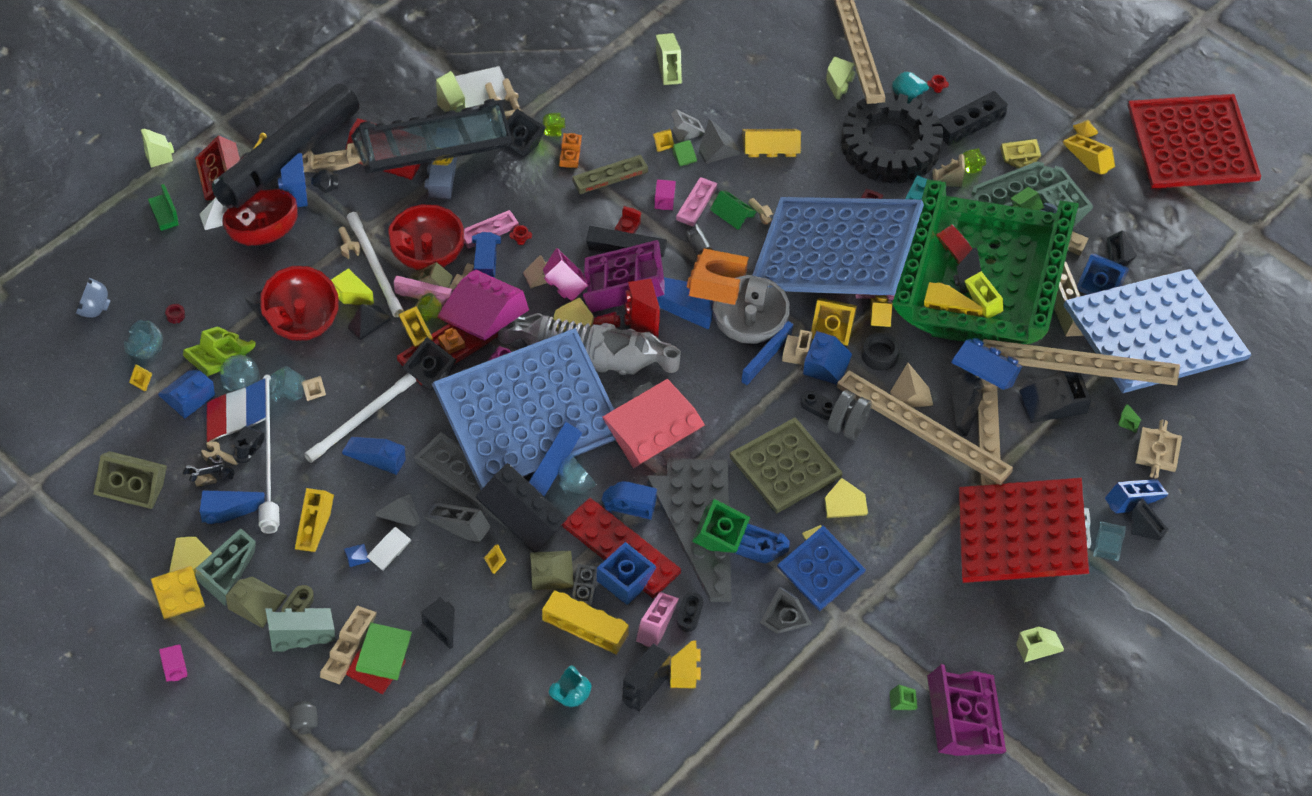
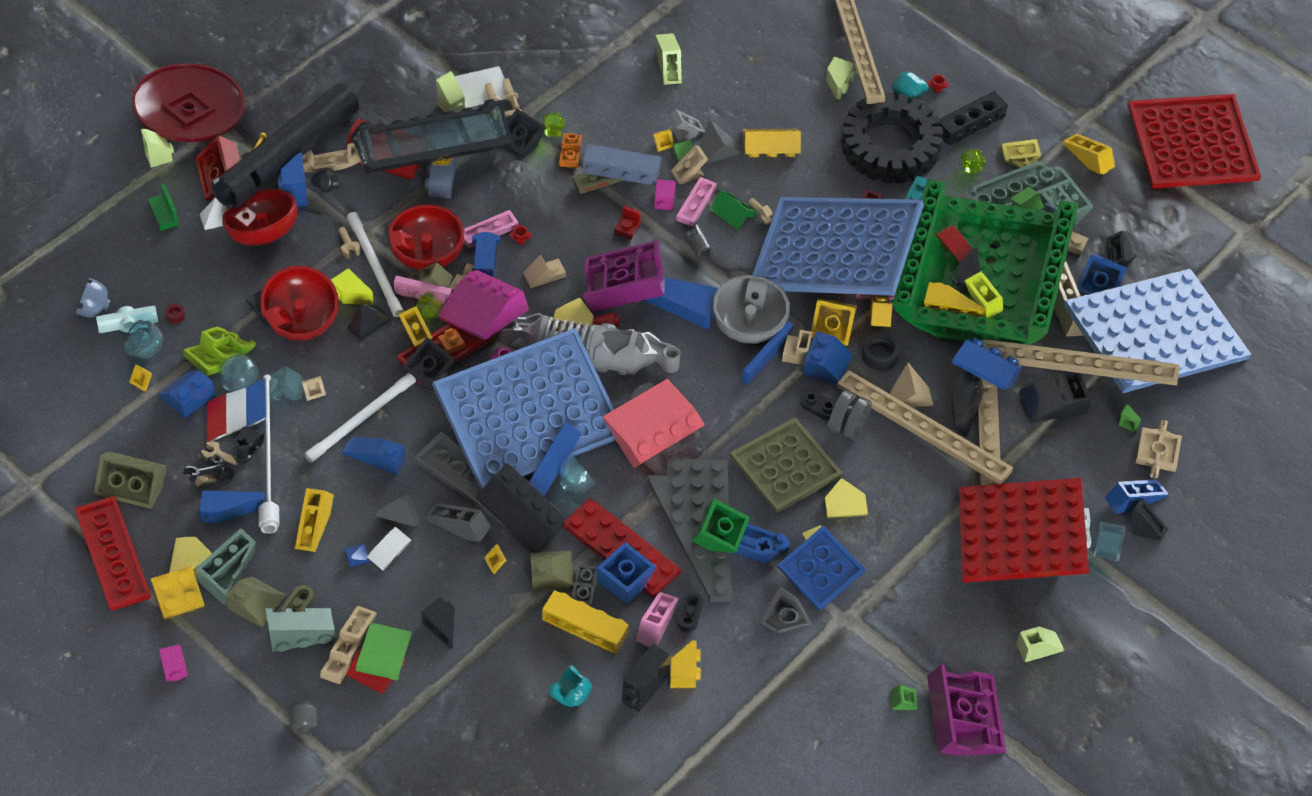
(112, 553): none -> red plate
(125, 318): none -> light aqua piece
(211, 95): none -> dark red dish
(564, 275): dark pink slope -> none
(613, 240): black slope -> none
(621, 164): none -> sand blue brick
(630, 499): blue piece -> none
(642, 307): red slope -> none
(689, 166): none -> tan slope
(715, 276): orange arch -> none
(951, 173): tan slope -> none
(1085, 129): yellow slope -> none

